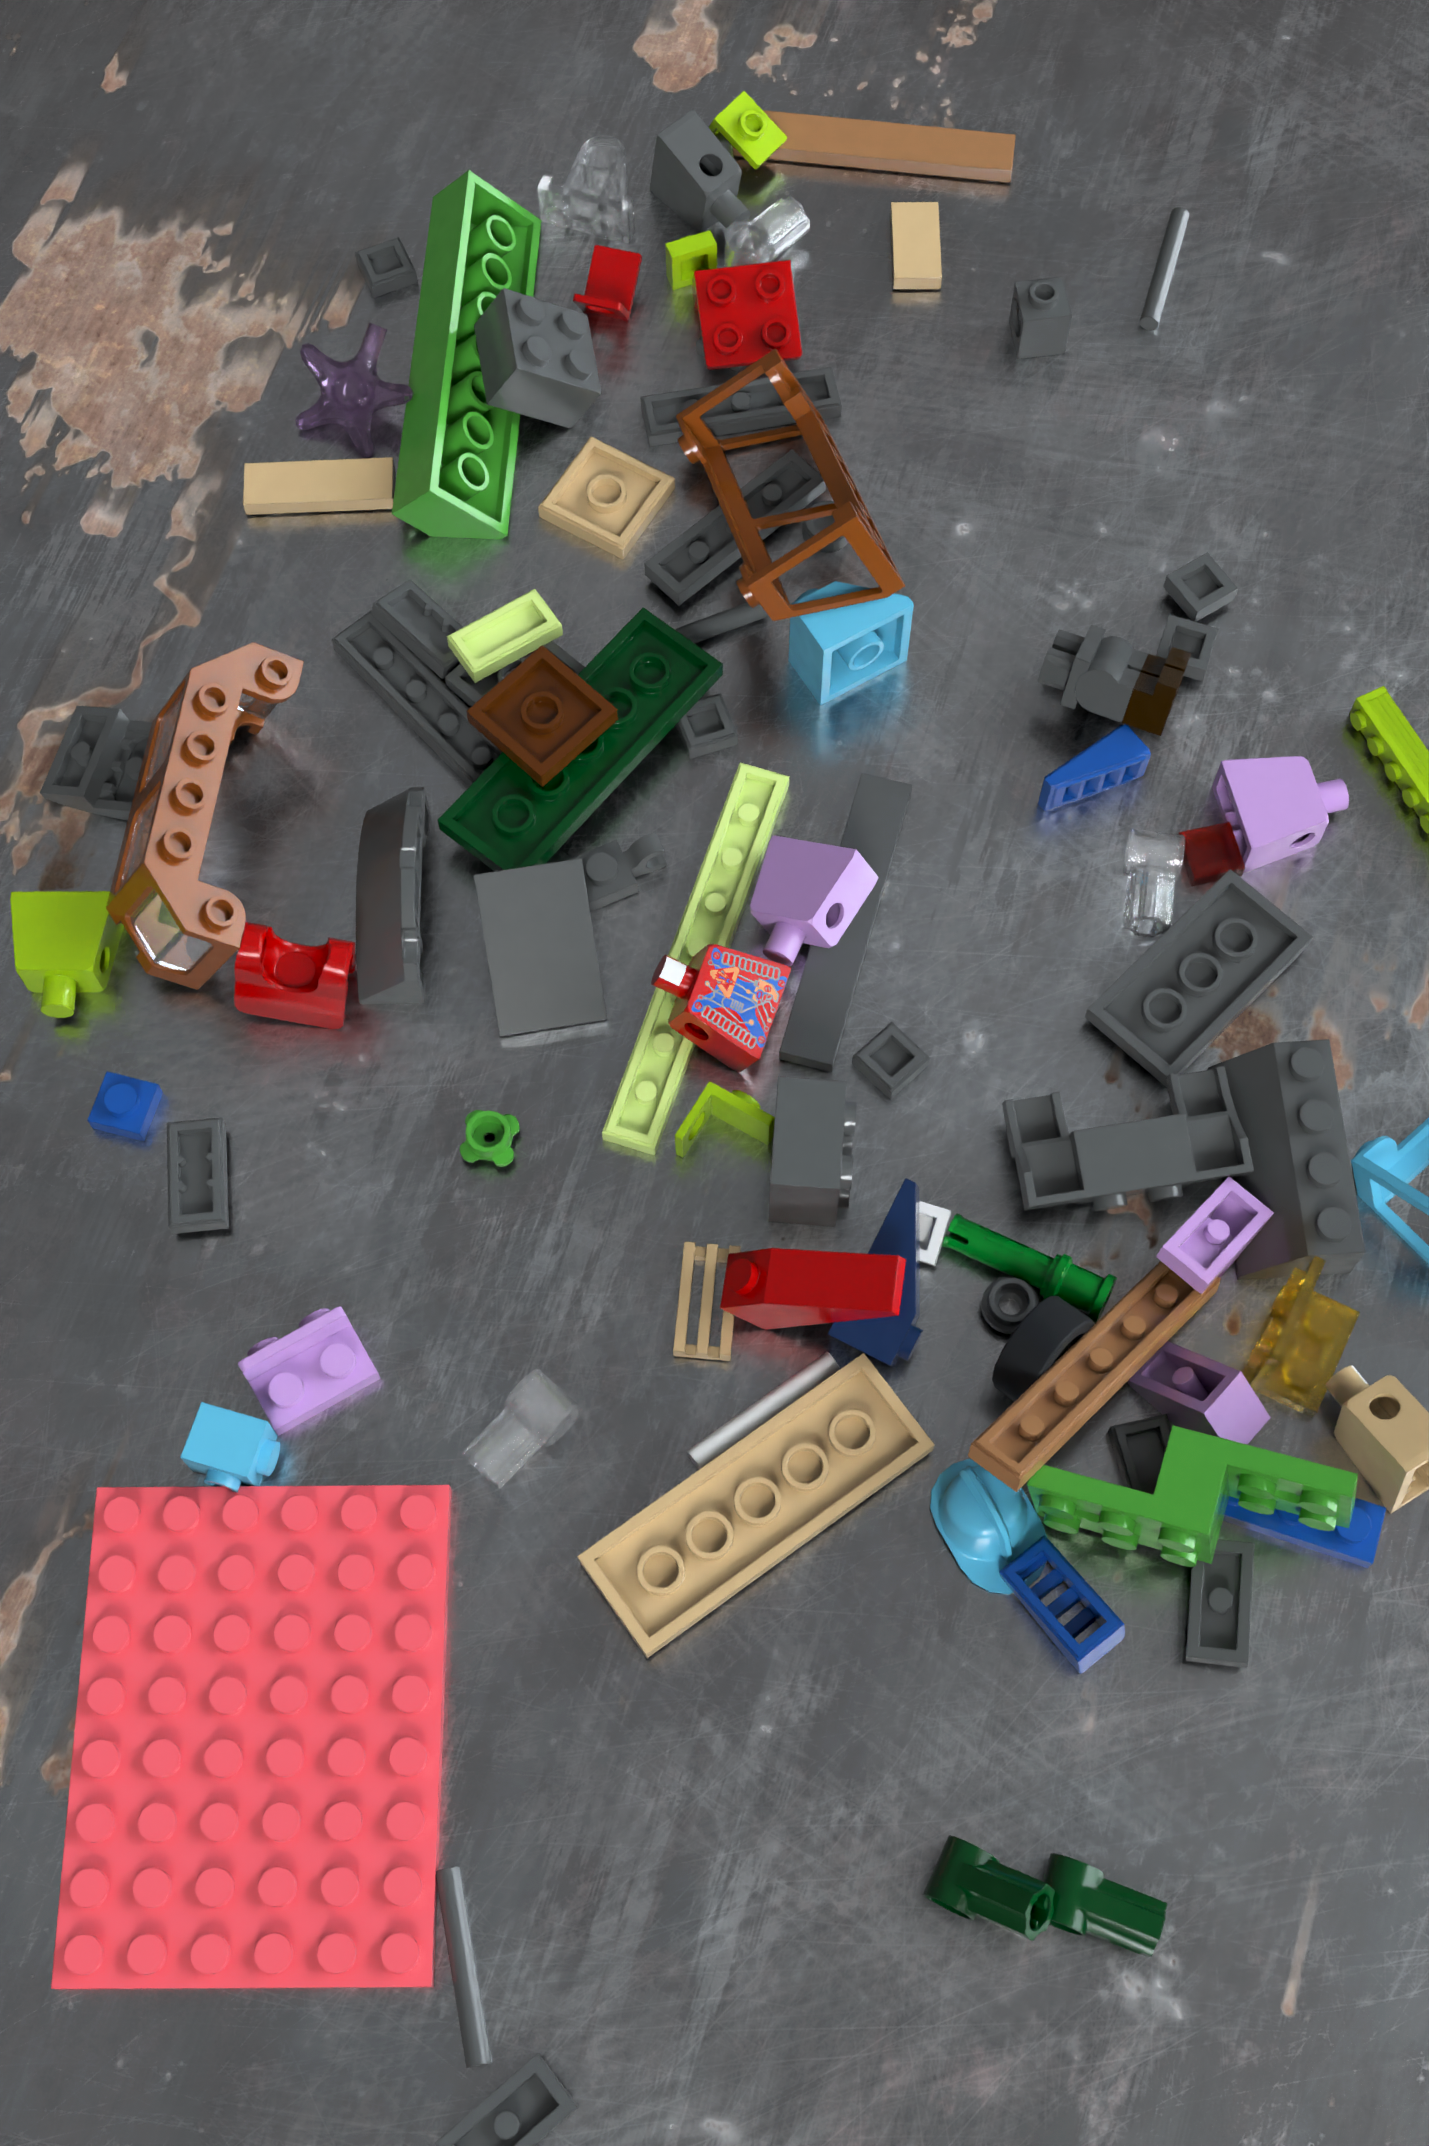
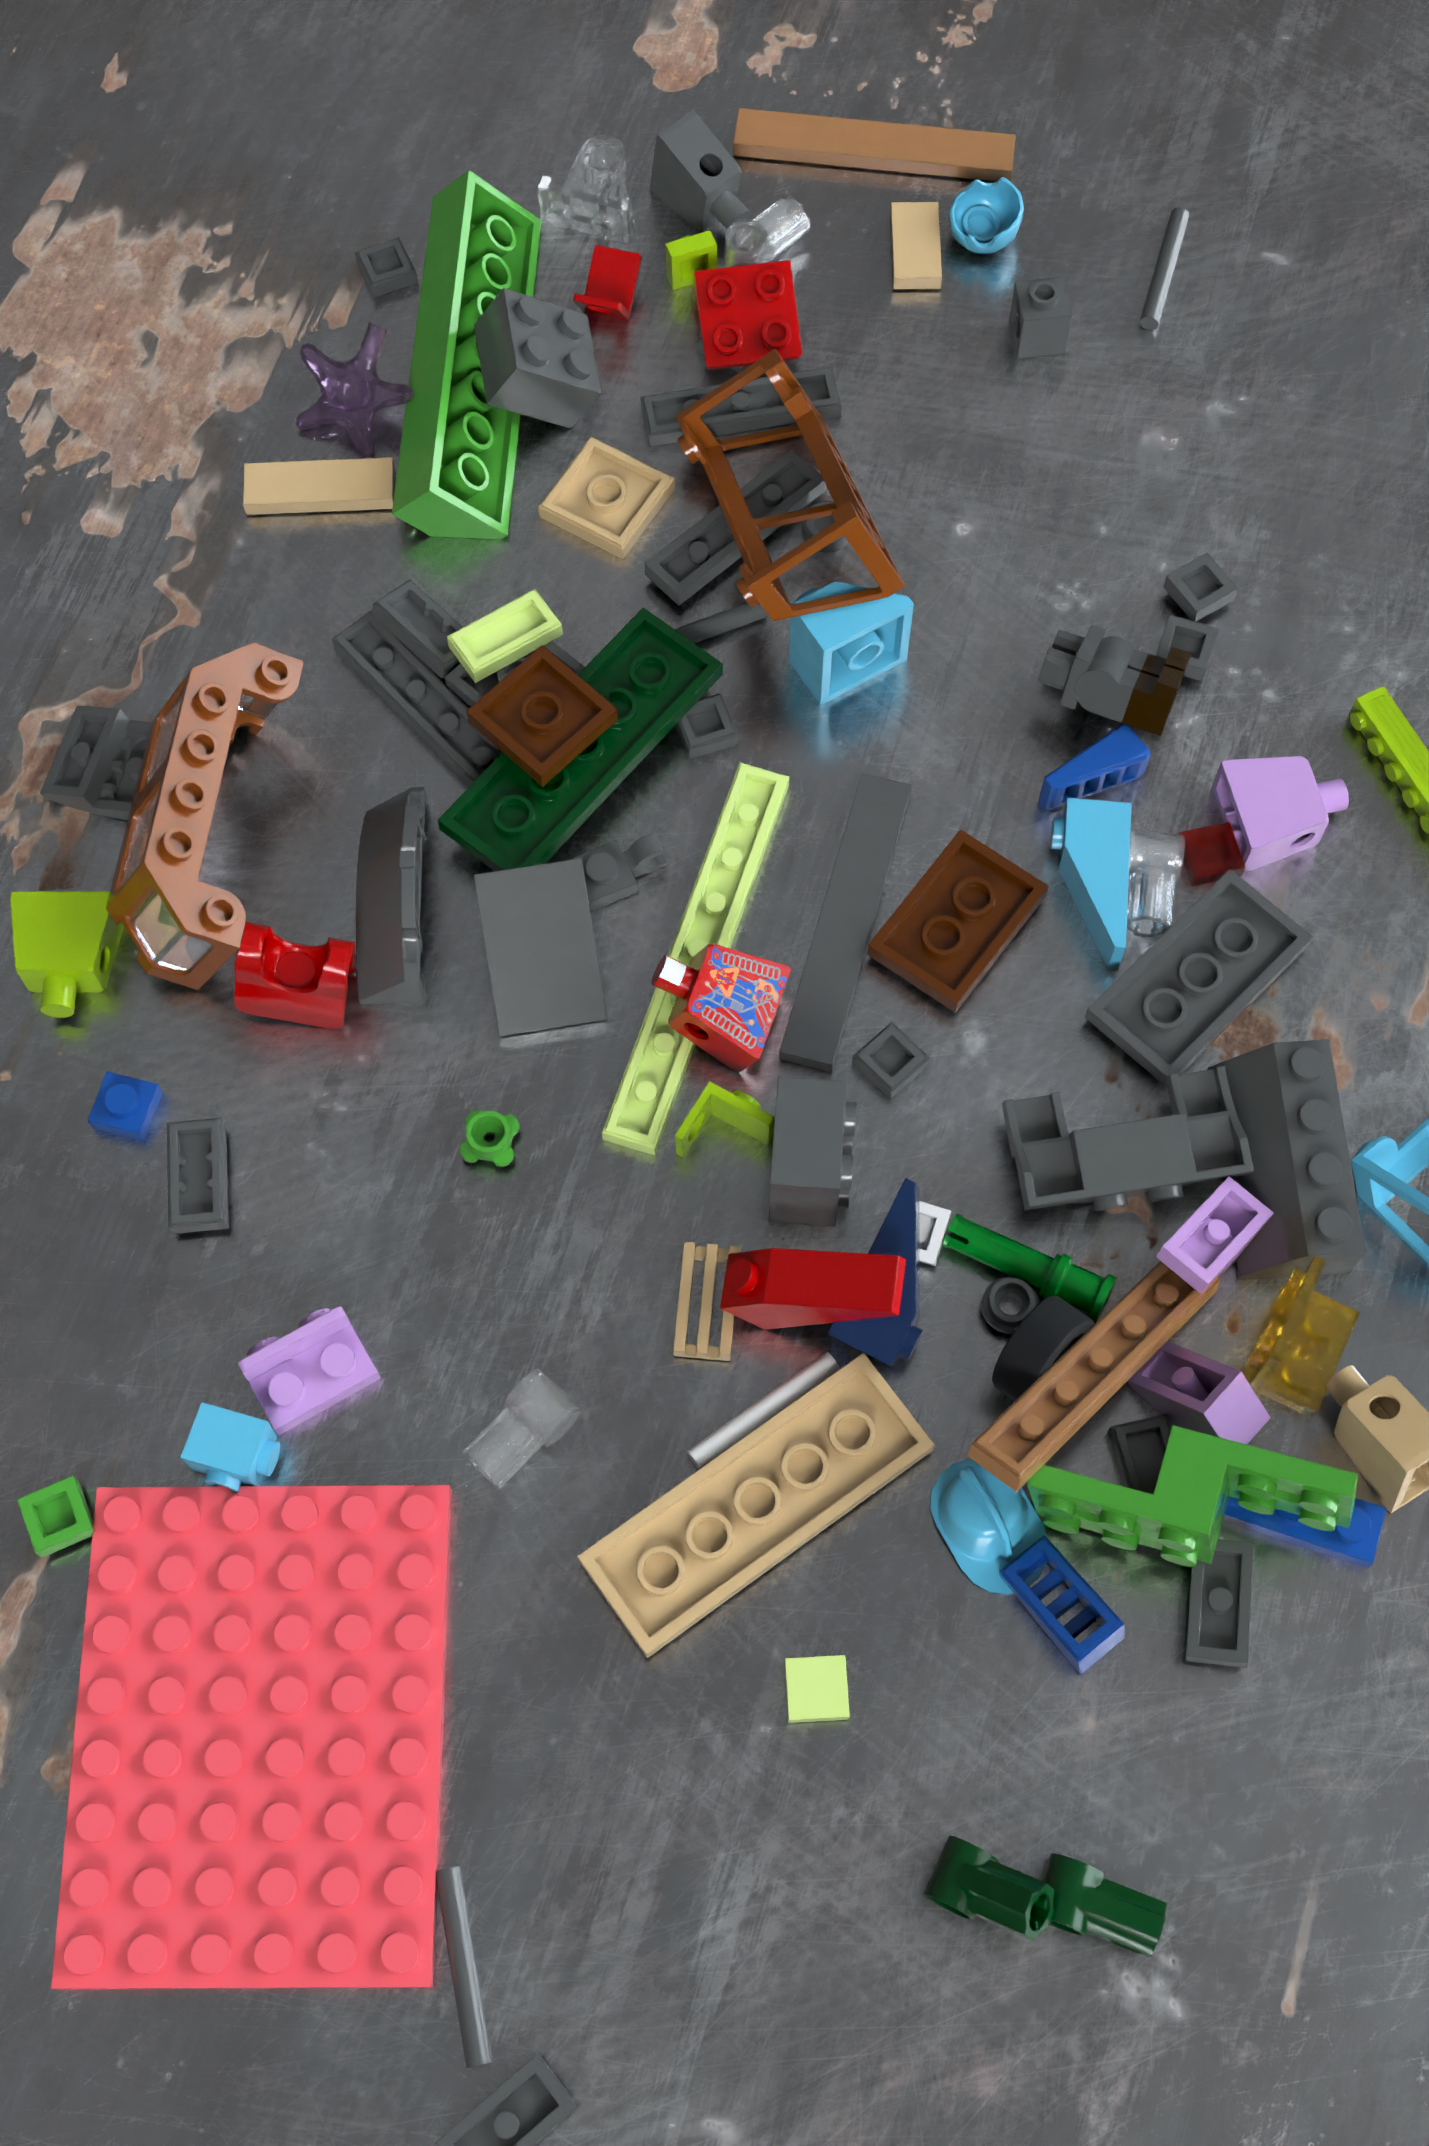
(56, 1516): none -> bright green plate
(748, 130): lime bracket -> none
(808, 895): lavender torso -> none
(817, 1688): none -> yellowish green tile
(957, 920): none -> reddish brown plate
(986, 215): none -> medium azure hair
(1095, 868): none -> medium azure slope

